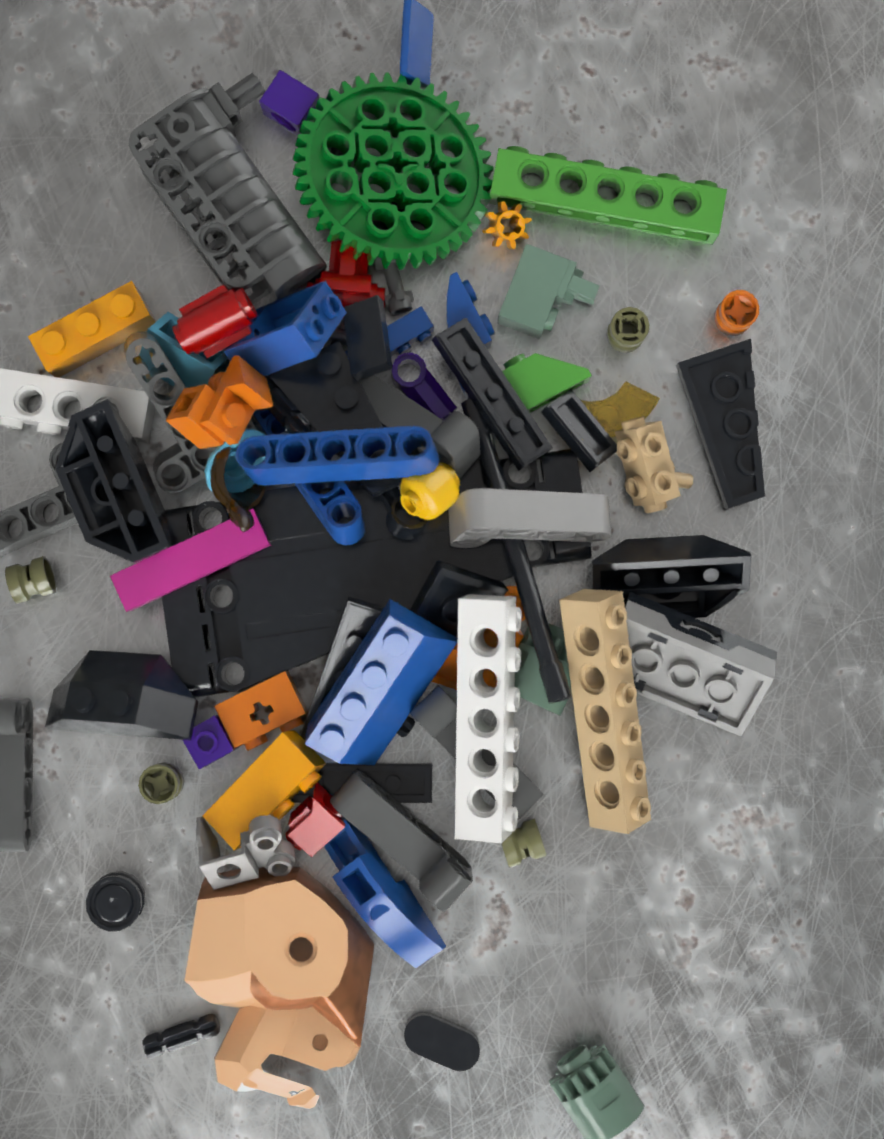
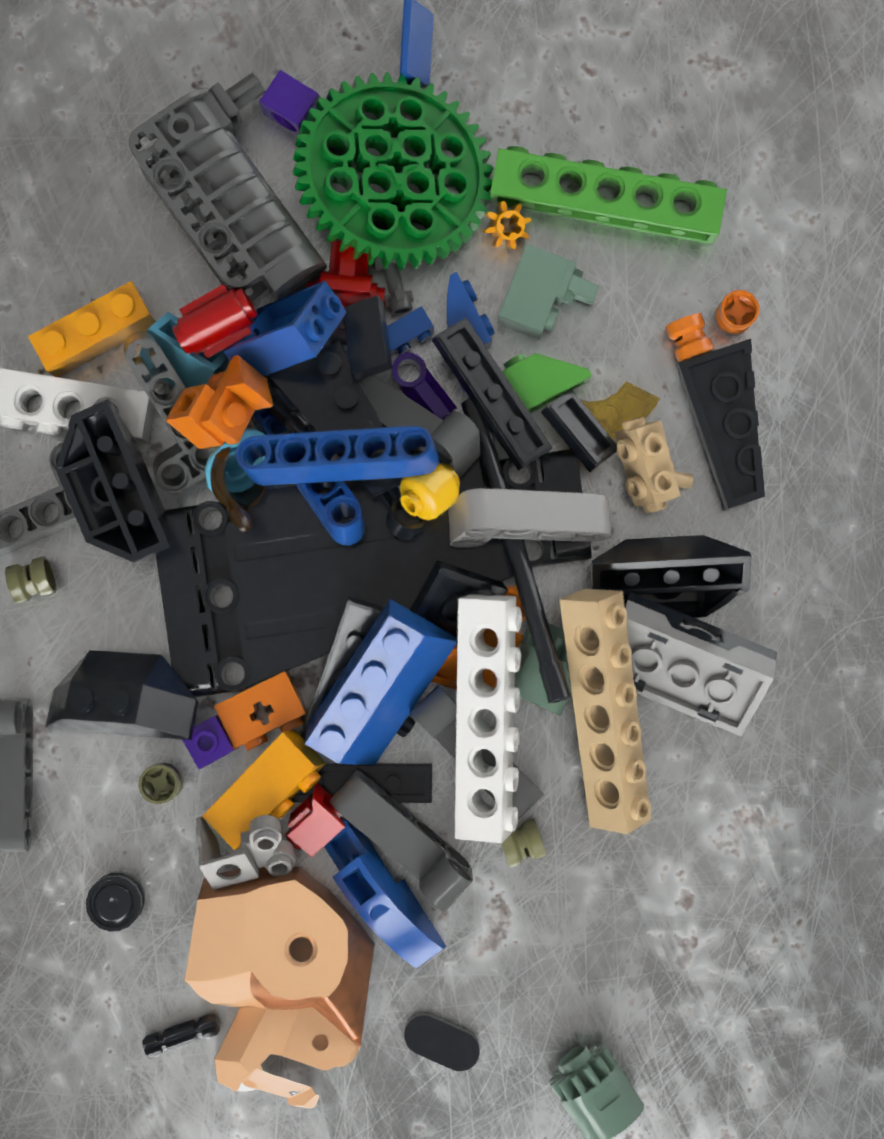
(187, 562): dark pink tile -> none
(627, 336): olive wheel -> none
(689, 337): none -> orange wheel

